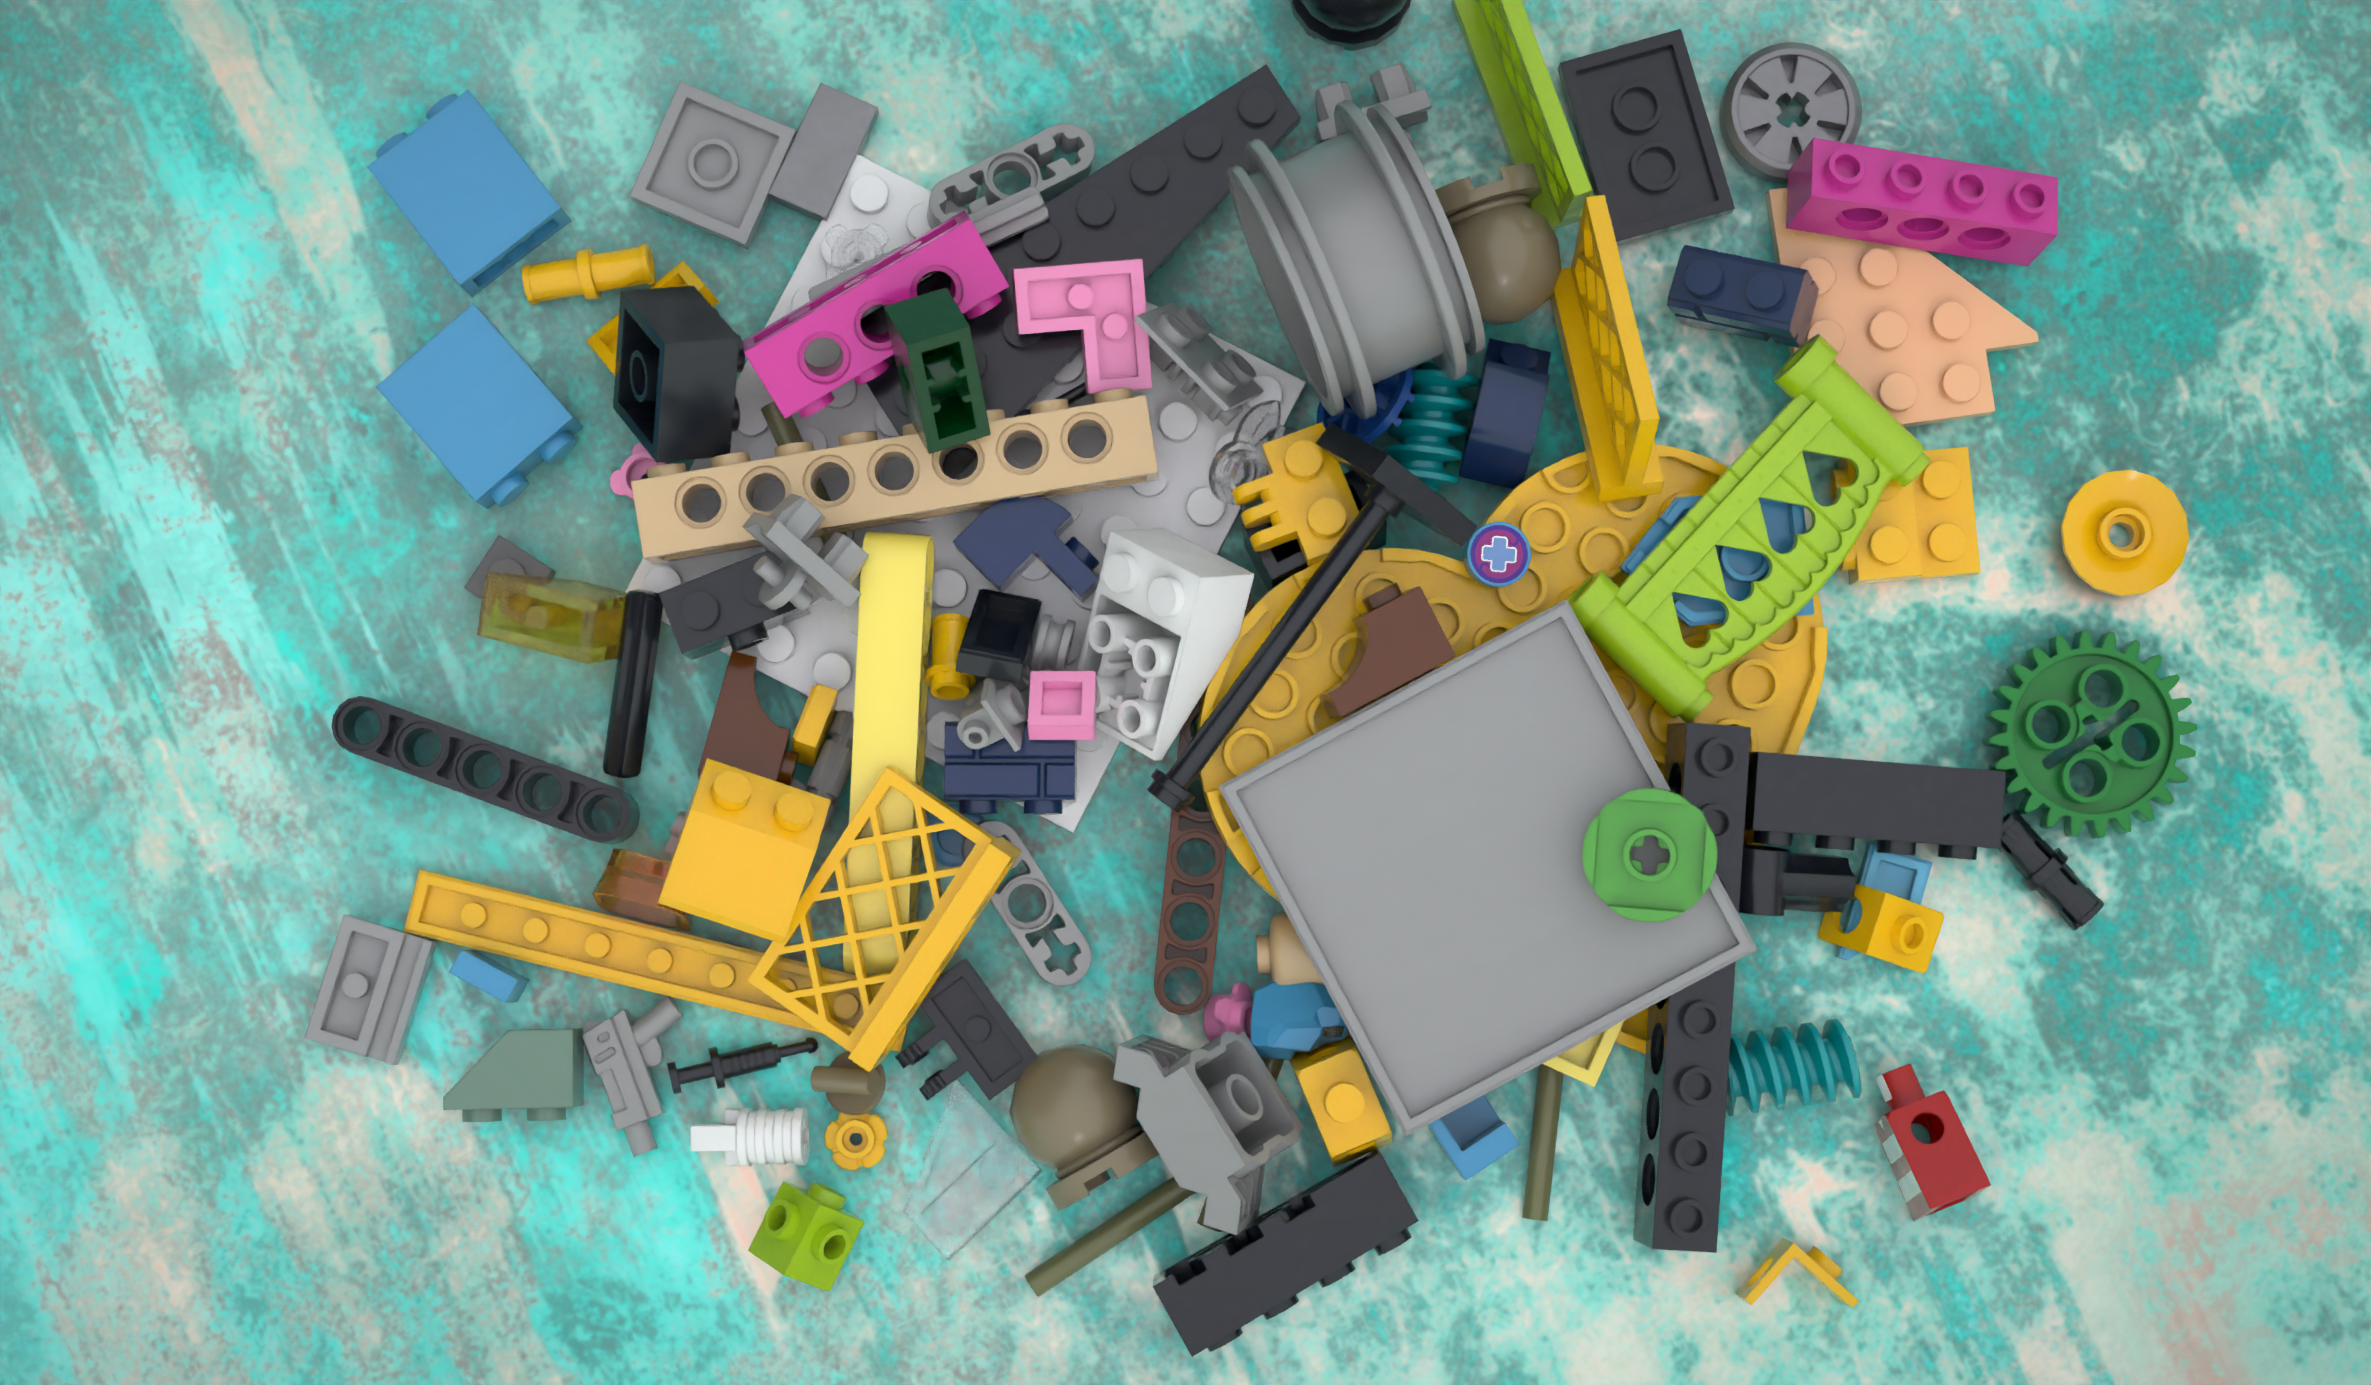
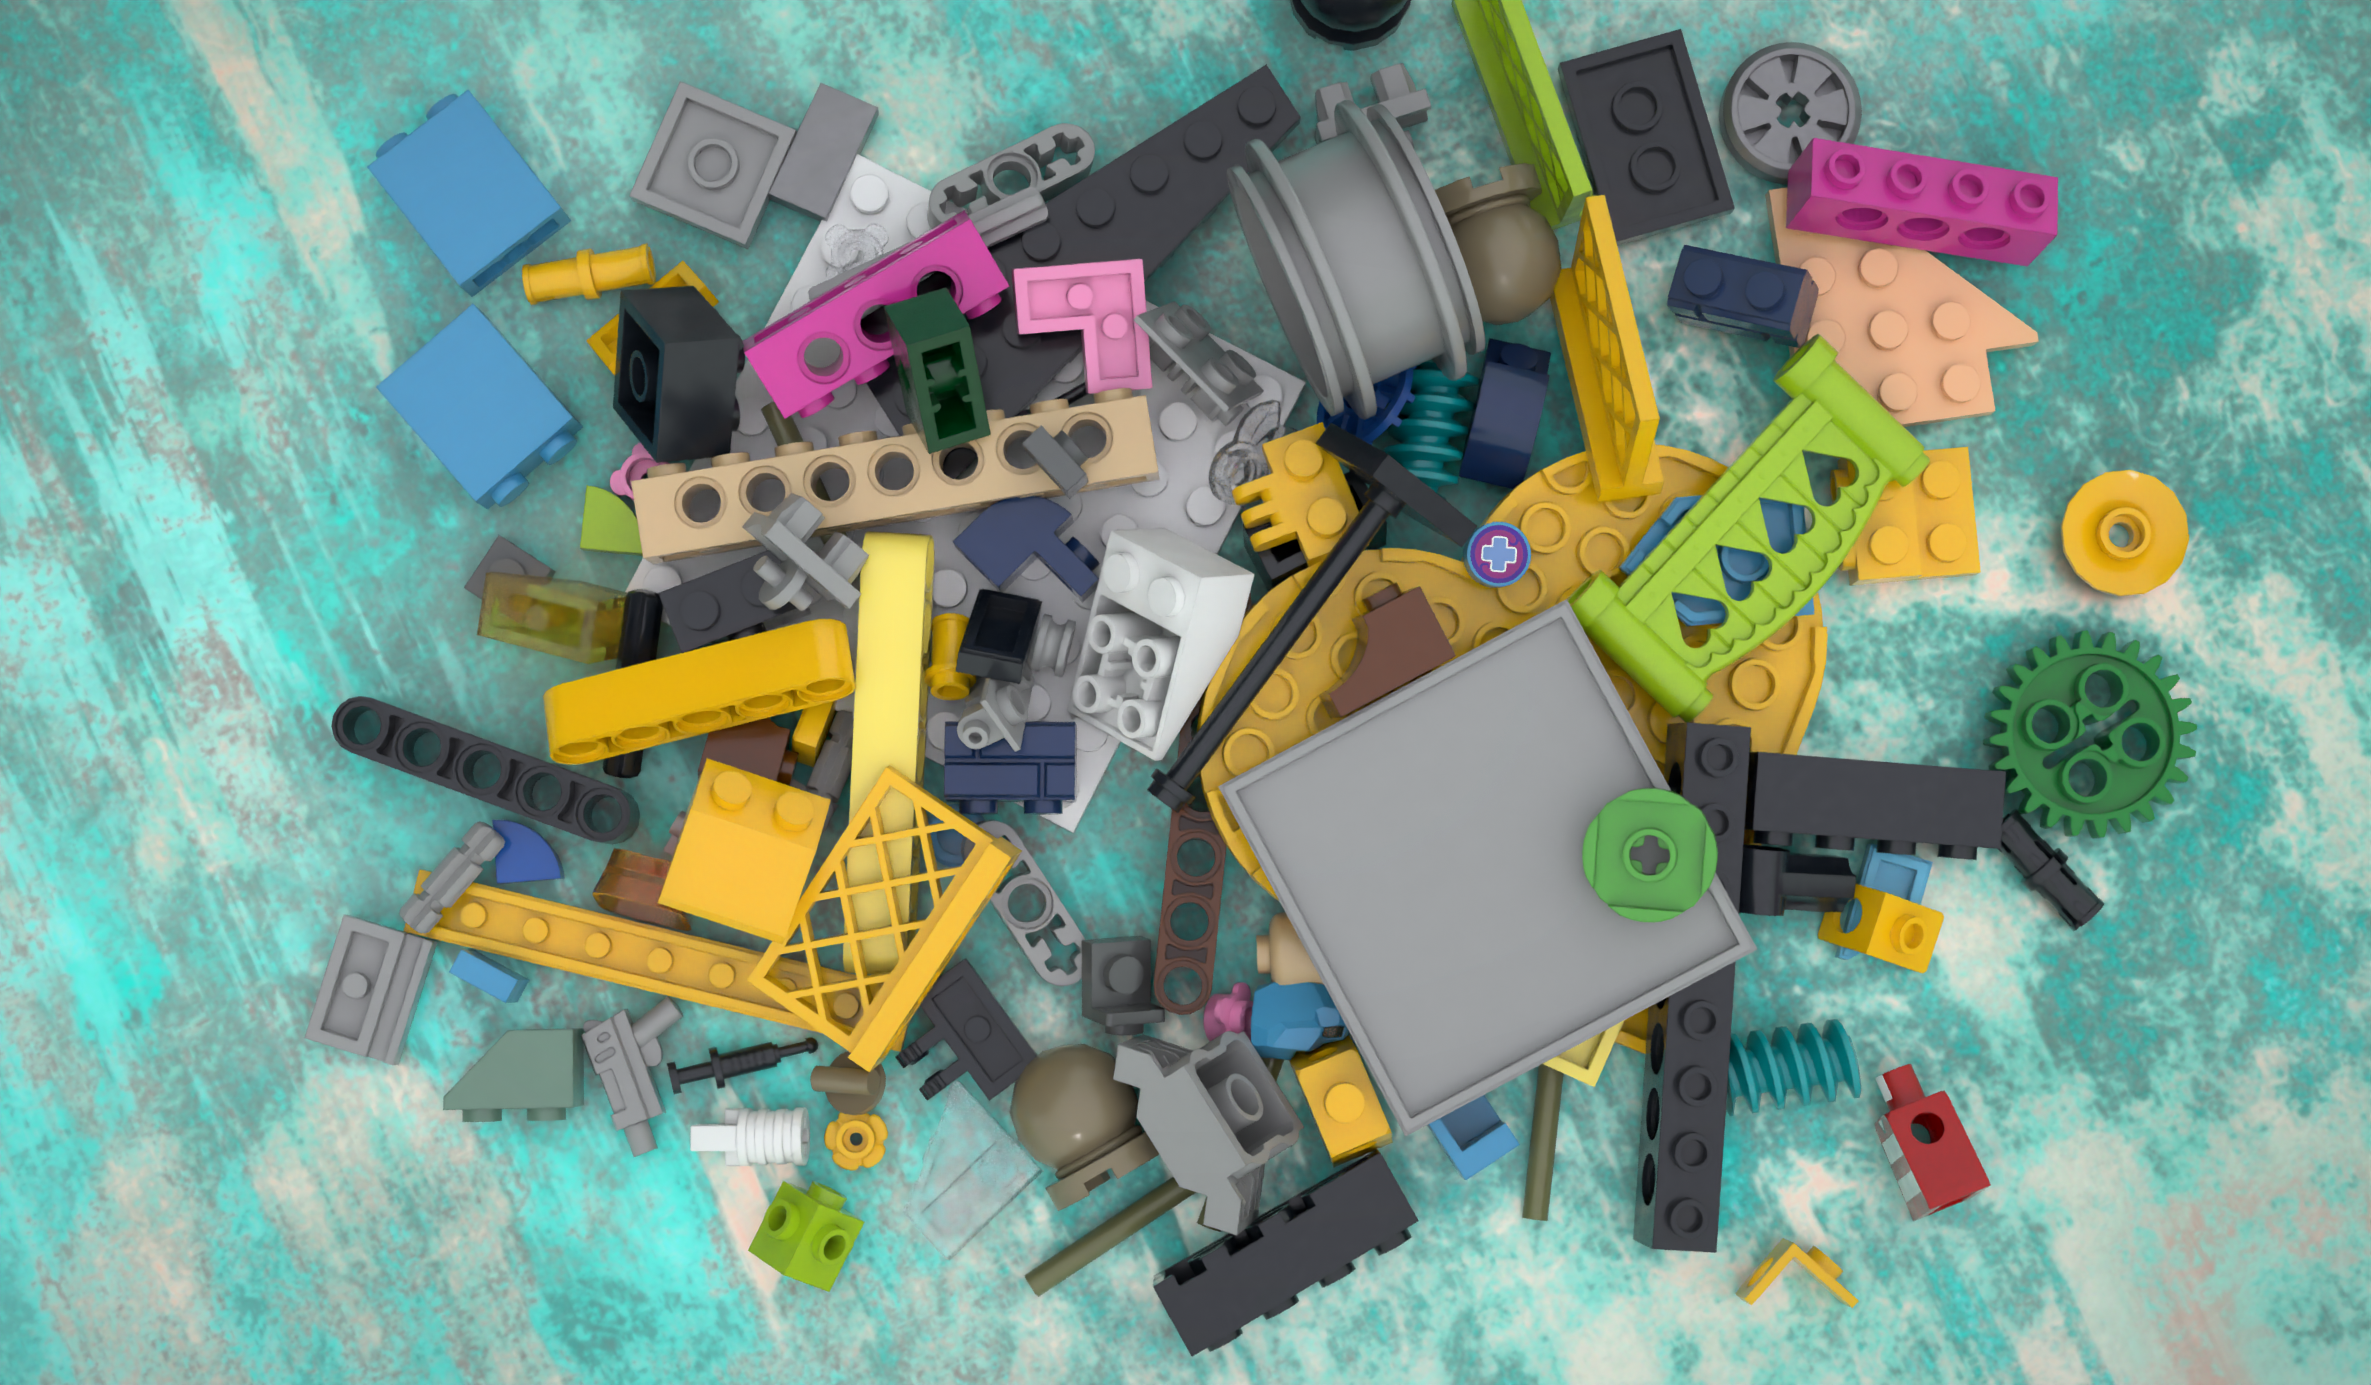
(452, 877): none -> light grey axle
(525, 855): none -> blue tile
(608, 524): none -> lime tile
(699, 691): none -> yellow beam
(1058, 459): none -> dark grey plate
(1062, 705): bright pink plate -> none
(1118, 984): none -> dark grey bracket

